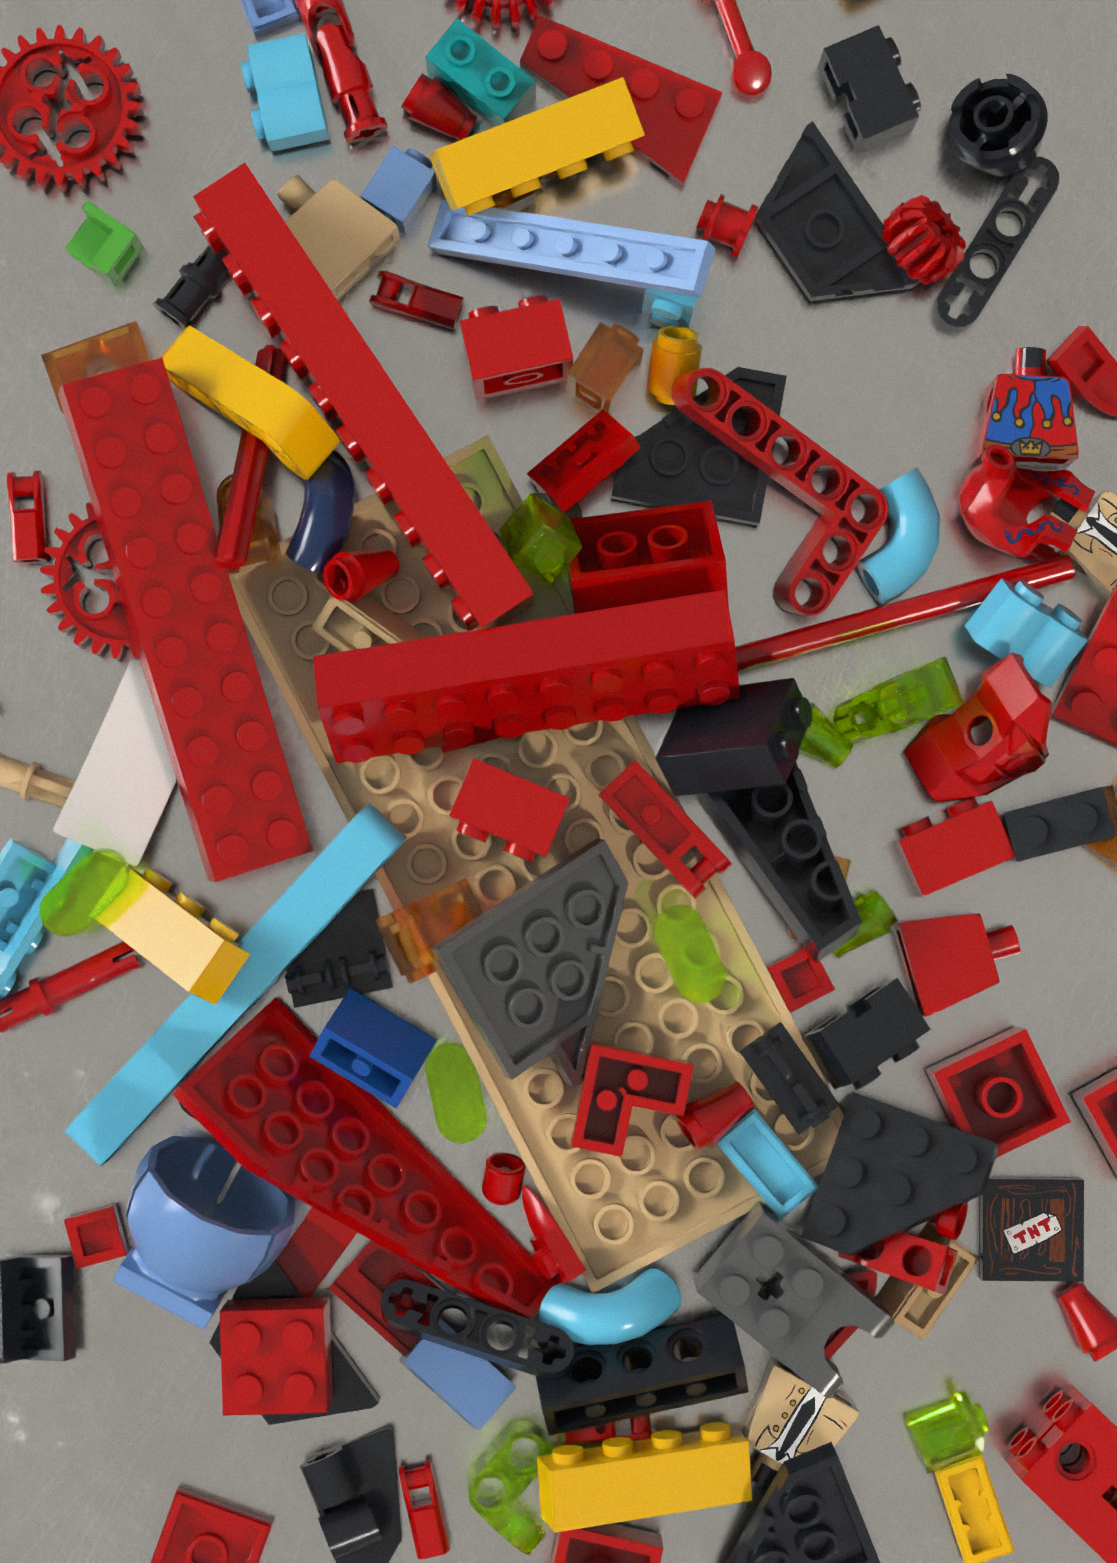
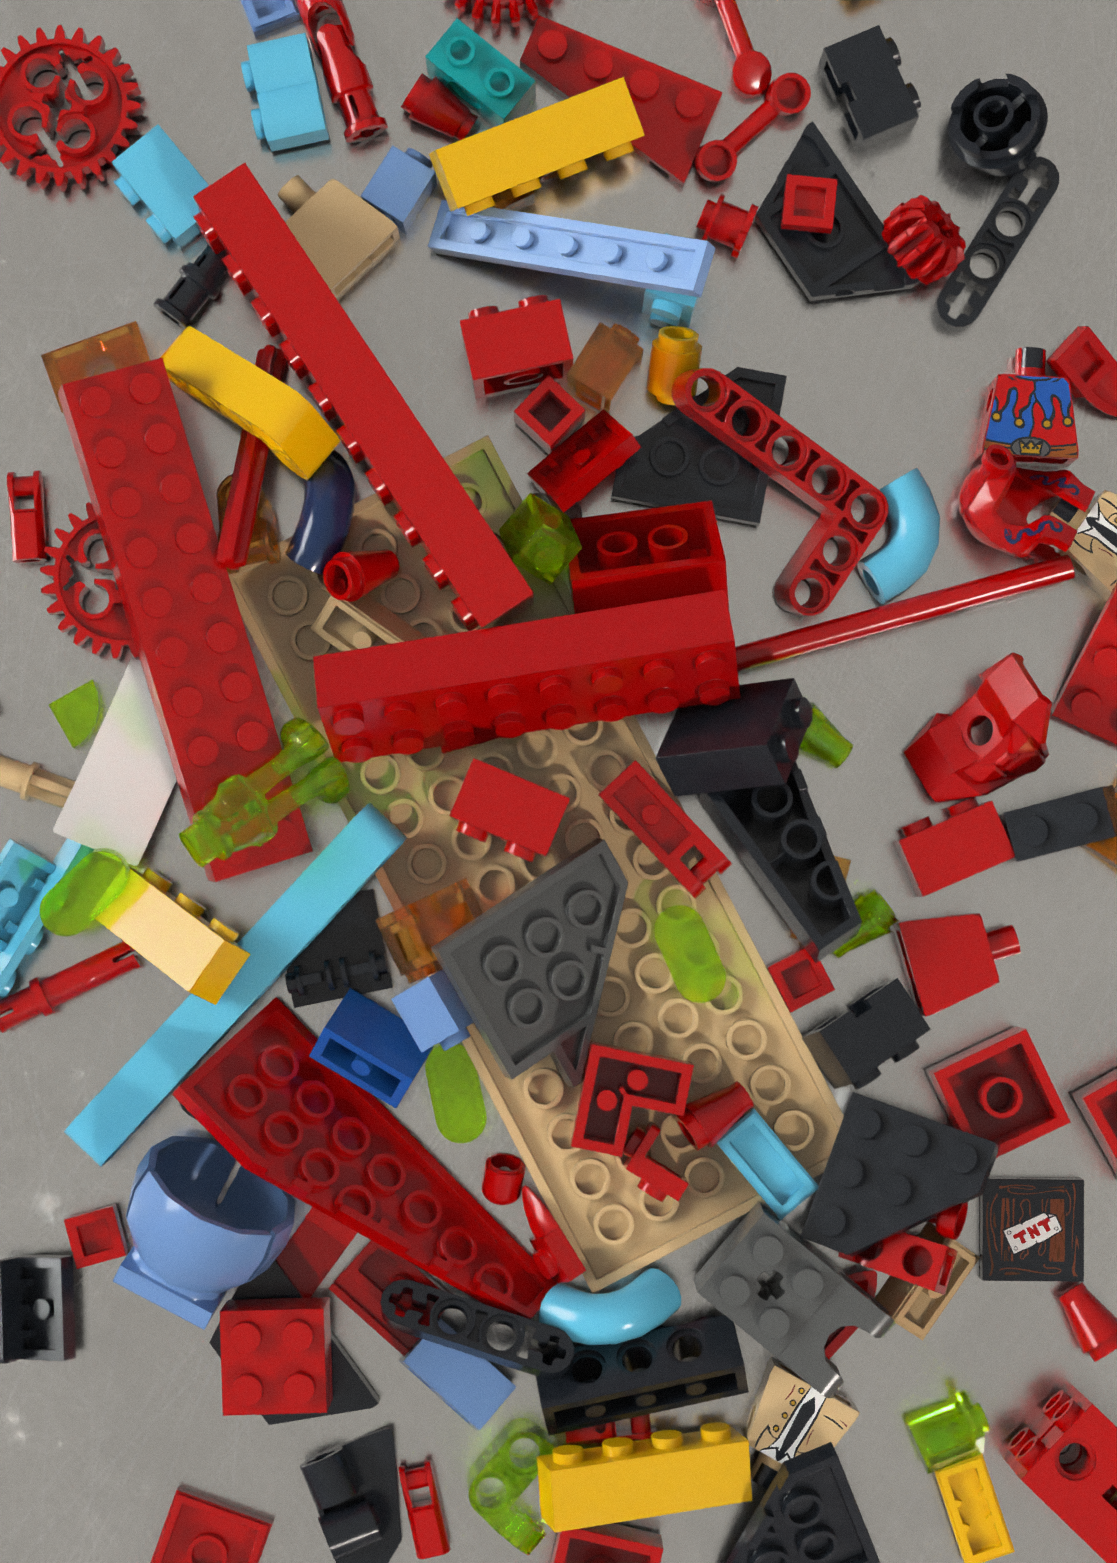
(78, 712): none -> clear neon green tile
(103, 244): bright green panel -> none
(165, 184): none -> medium azure brick
(241, 813): none -> clear neon green piece
(425, 301): red bar -> none
(434, 1012): none -> medium blue brick
(549, 415): none -> red brick
(655, 1177): none -> red bracket
(783, 98): none -> red bar
(789, 1078): black hinge -> none
(809, 203): none -> red plate
(899, 702): clear neon green piece -> none
(1019, 623): medium azure brick -> none

